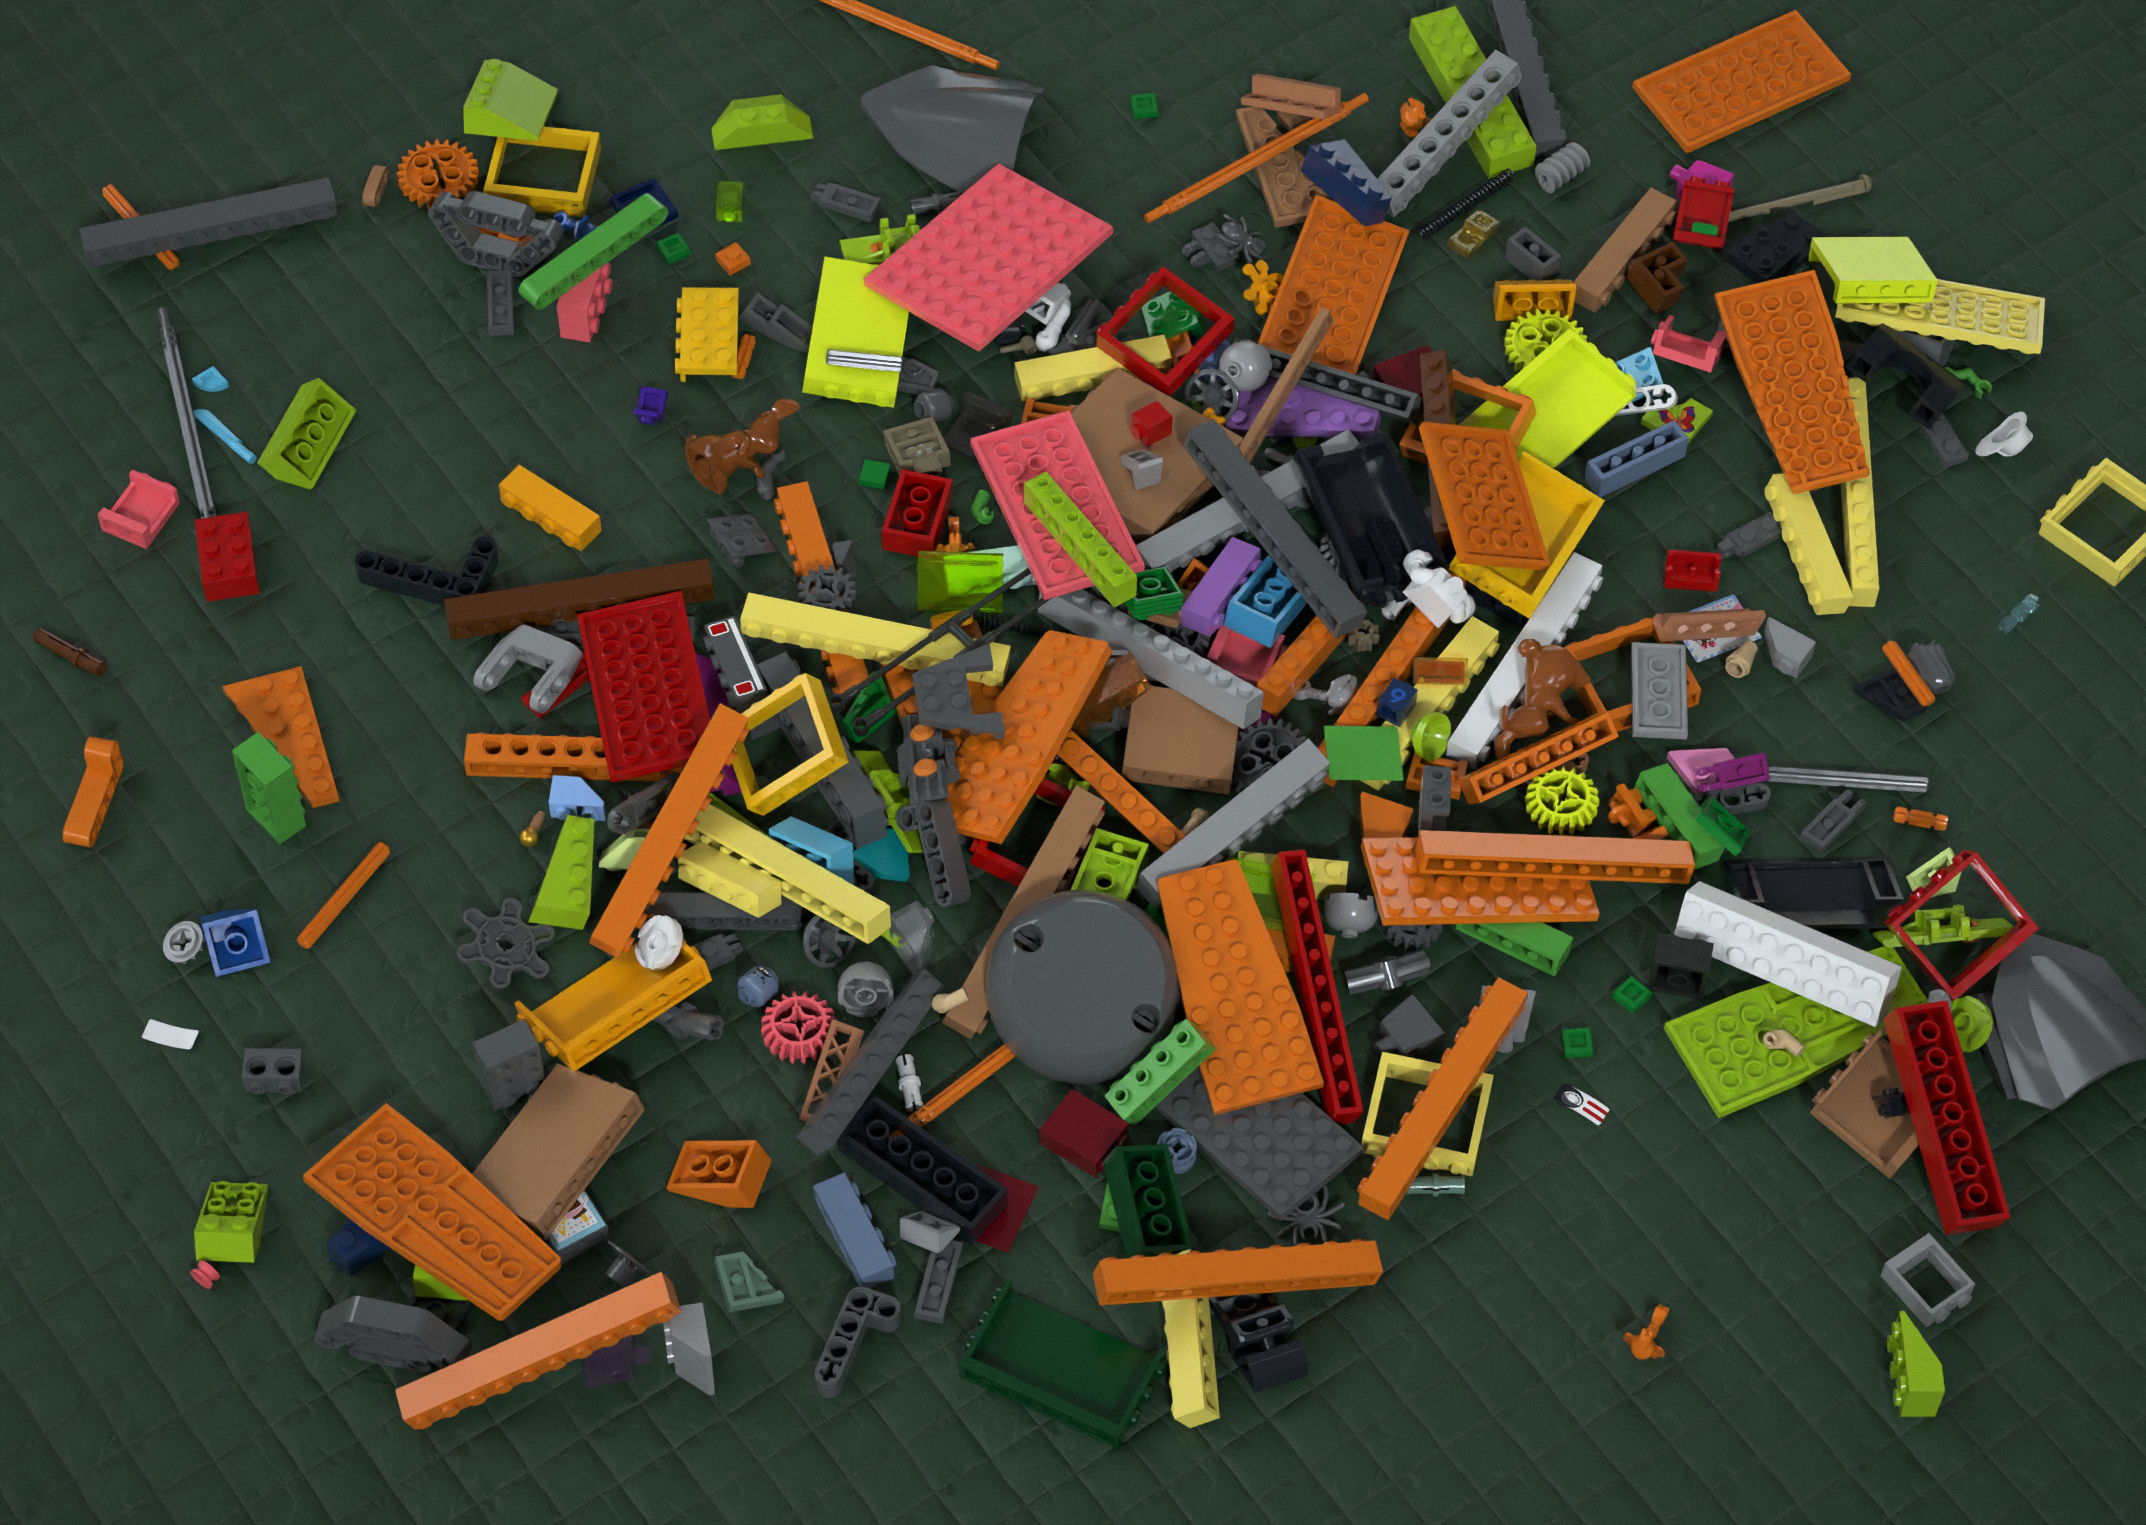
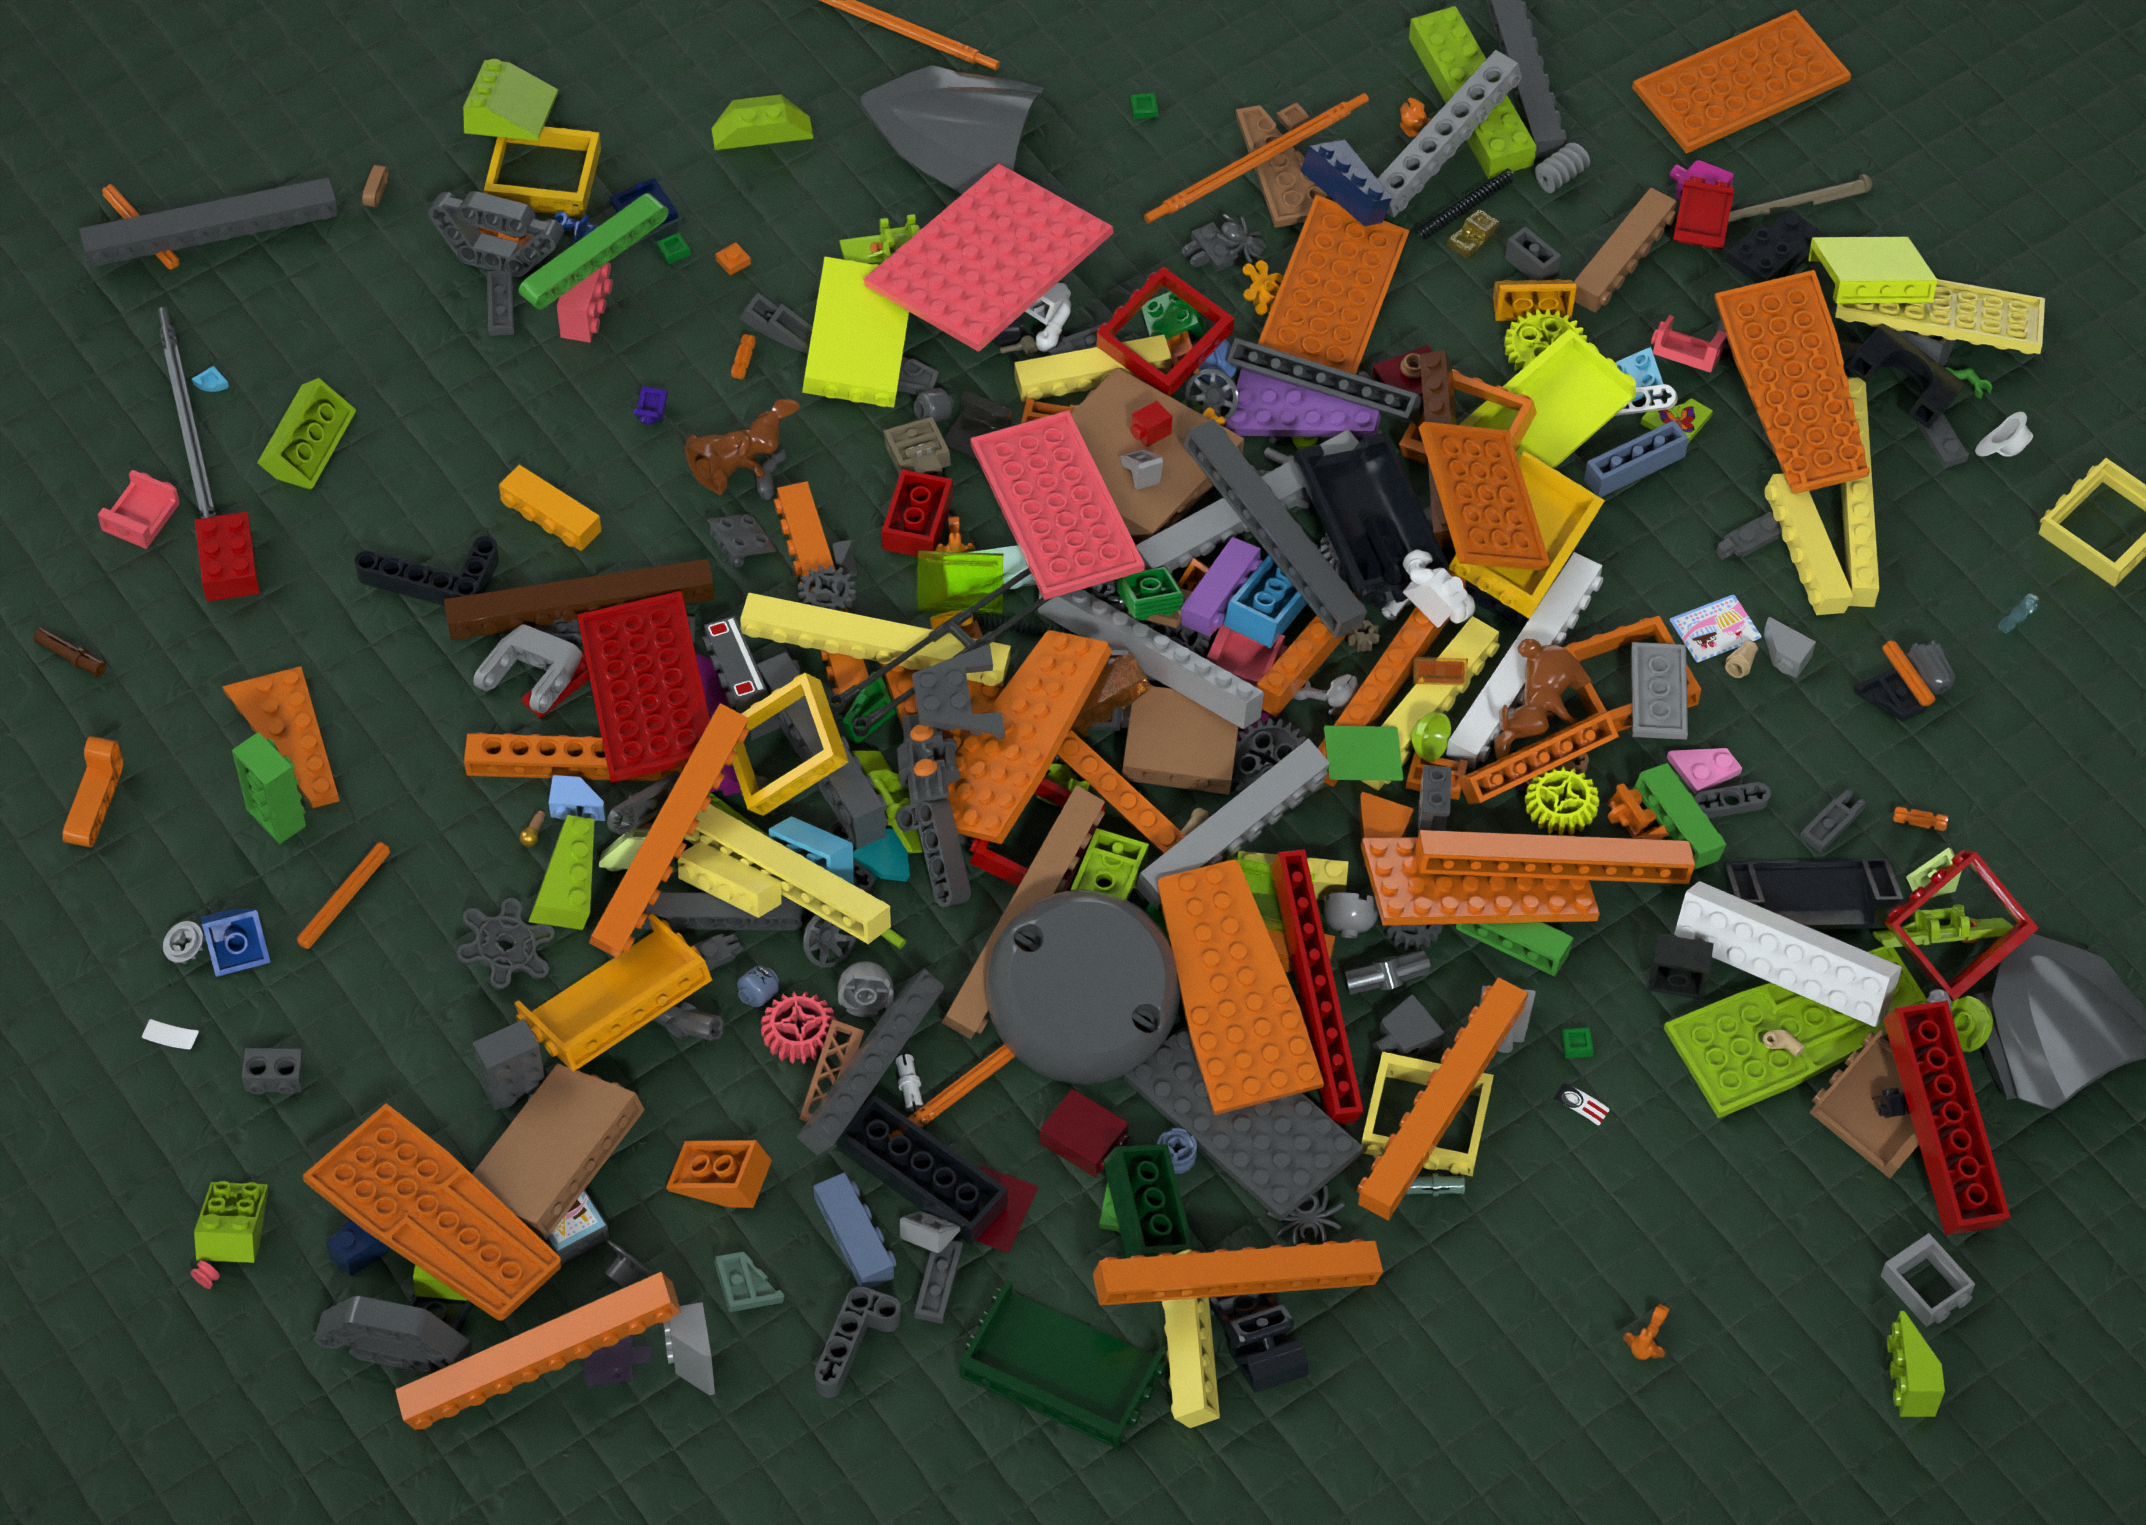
(224, 434): medium azure piece -> none
(420, 179): orange gear -> none
(659, 942): white tile -> none
(707, 332): yellow bracket -> none
(730, 201): clear neon green brick -> none
(846, 201): dark grey hinge -> none
(864, 360): axle -> none
(874, 474): green tile -> none
(915, 927): clear slope -> none
(933, 203): dark grey pin -> none
(945, 1002): tan arm -> none
(979, 508): bright green arm -> none
(1080, 539): lime brick -> none
(1082, 321): dark grey axle -> none
(1160, 1071): bright green brick -> none
(1246, 365): light grey cylinder -> none
(1286, 384): medium nougat tile -> none
(1293, 96): nougat fence -> none
(1397, 702): dark blue brick -> none
(1410, 361): none -> medium nougat plate
(1632, 994): green tile -> none
(1657, 277): reddish brown brick -> none
(1692, 570): red hinge -> none
(1706, 229): green tile -> none
(1708, 624): nougat fence -> none
(1722, 825): green tile -> none
(1735, 772): magenta hinge -> none
(1848, 779): dark grey axle -> none

